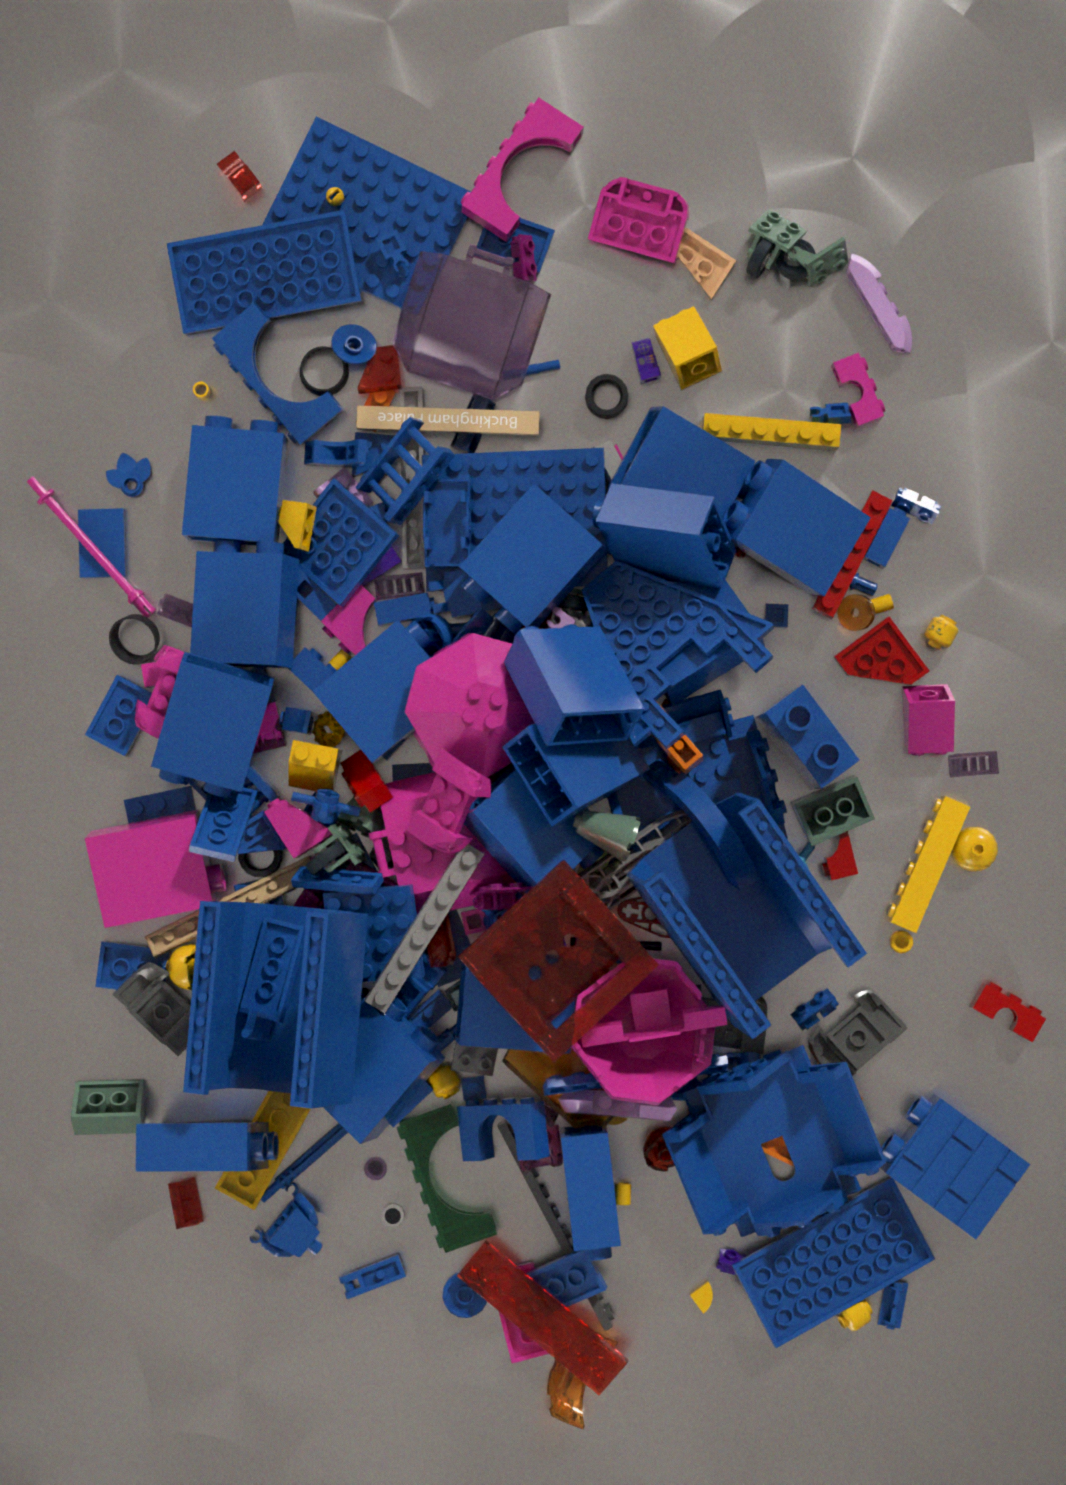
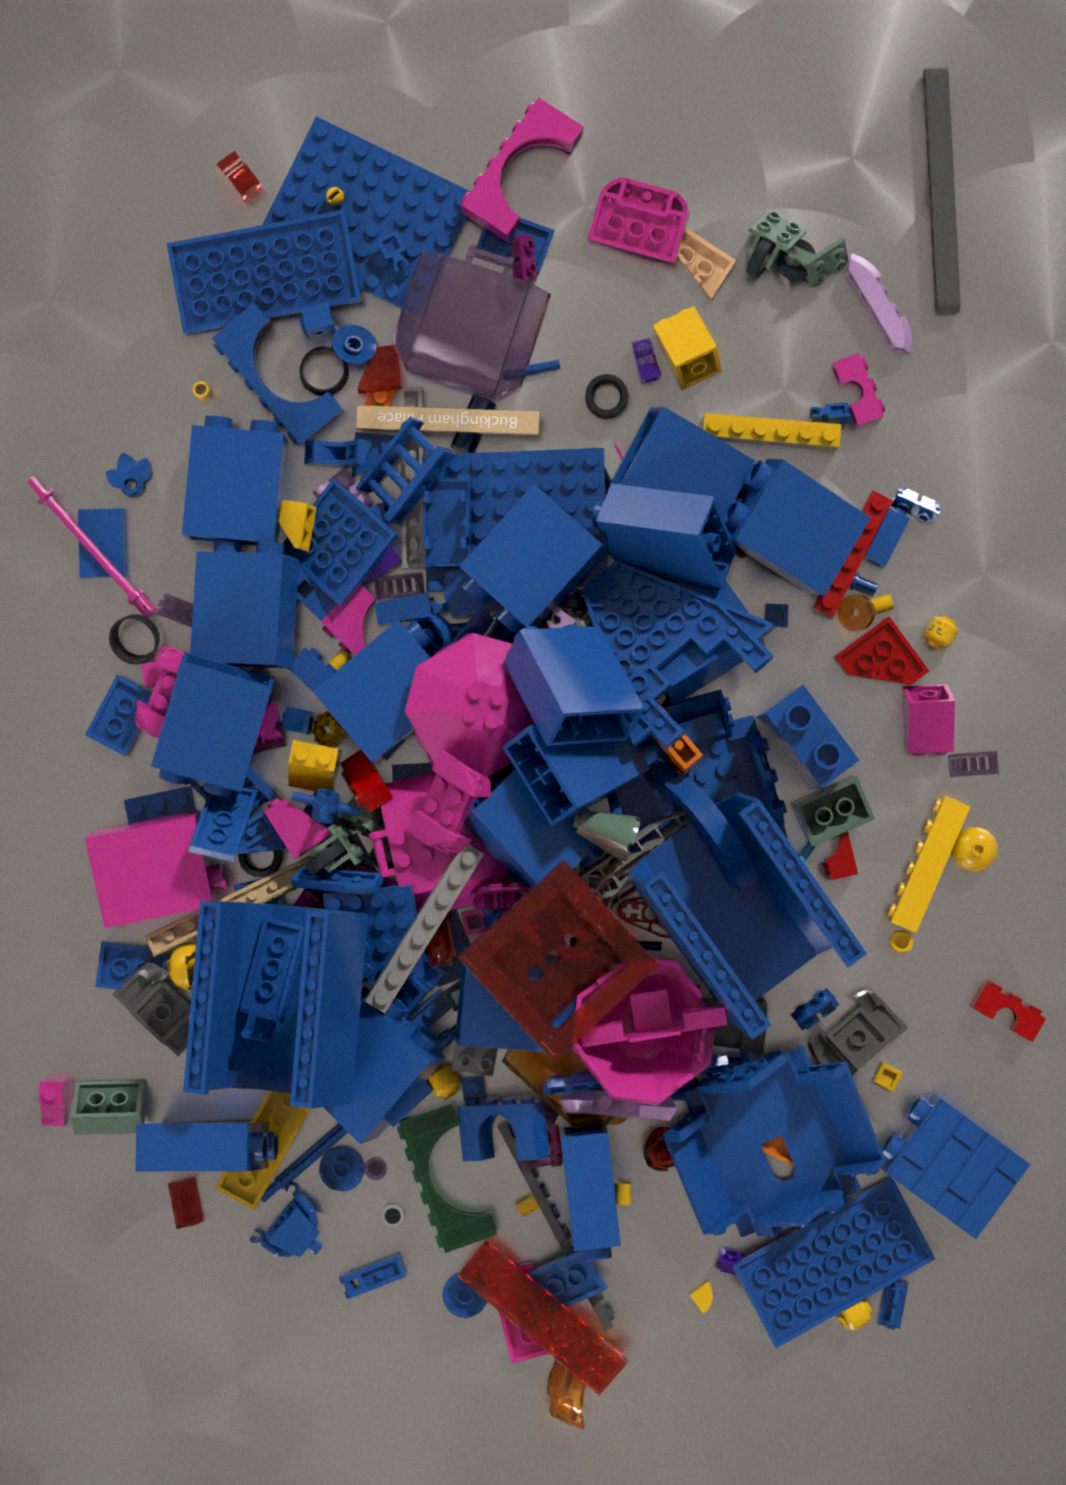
(53, 1101): none -> dark pink arch
(317, 321): none -> blue brick
(341, 1168): none -> blue tile
(527, 1205): none -> yellow hinge
(887, 1077): none -> yellow tile
(941, 190): none -> dark grey beam

